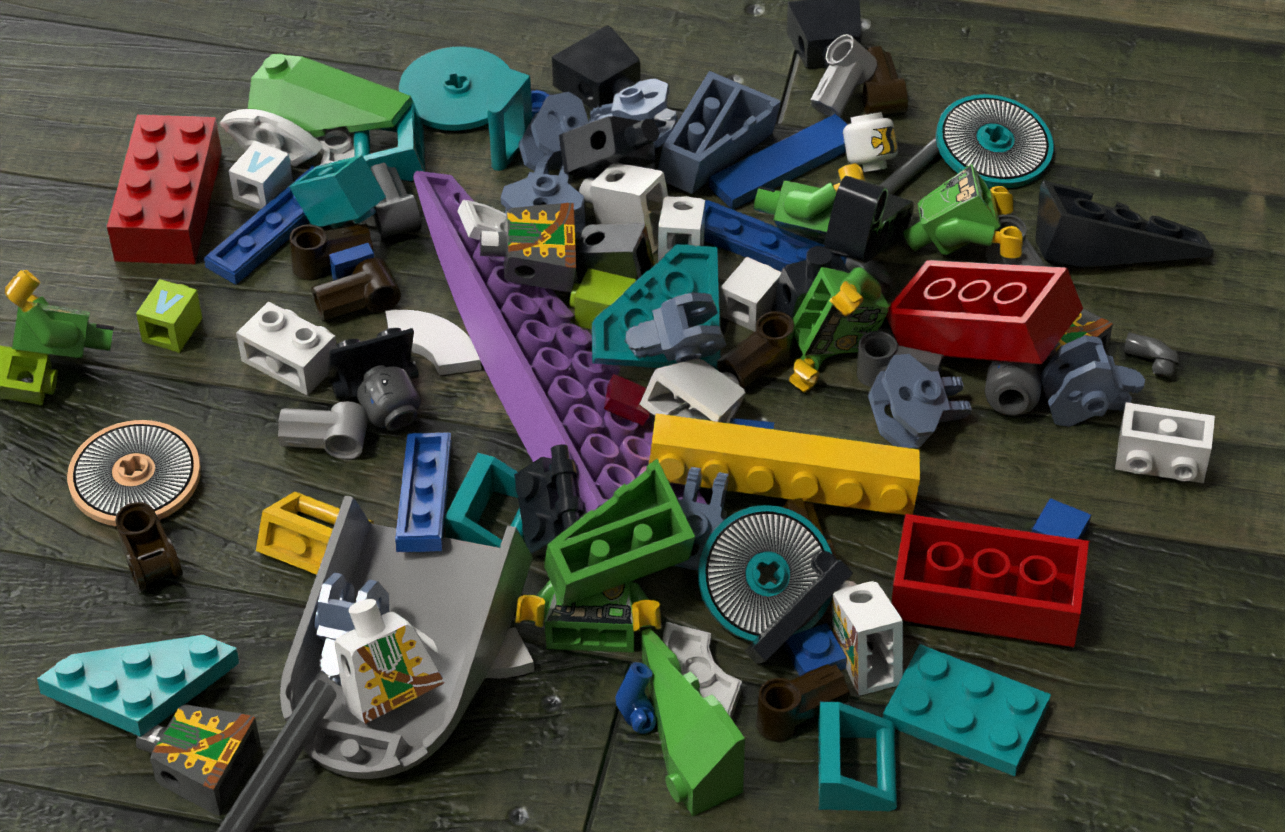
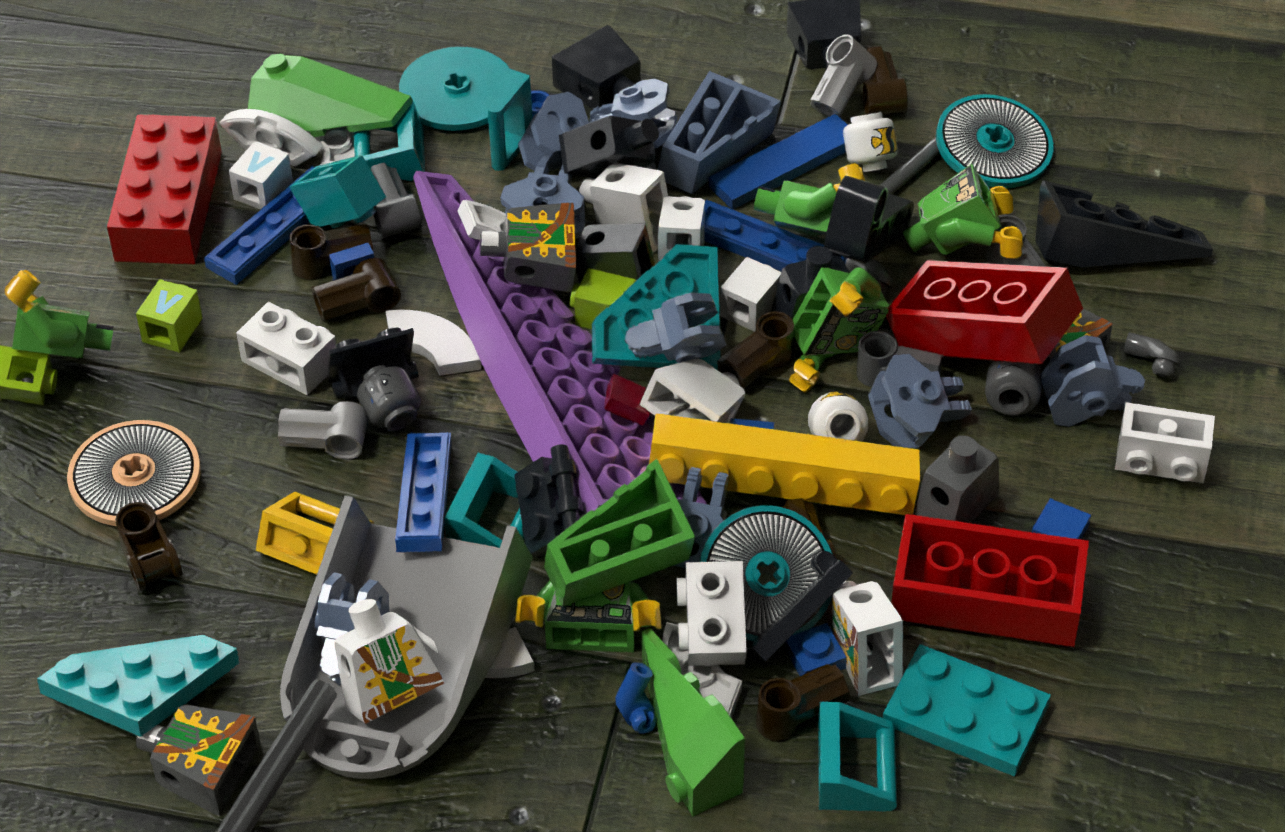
(714, 613): none -> white brick
(836, 407): none -> white head
(965, 476): none -> dark grey torso

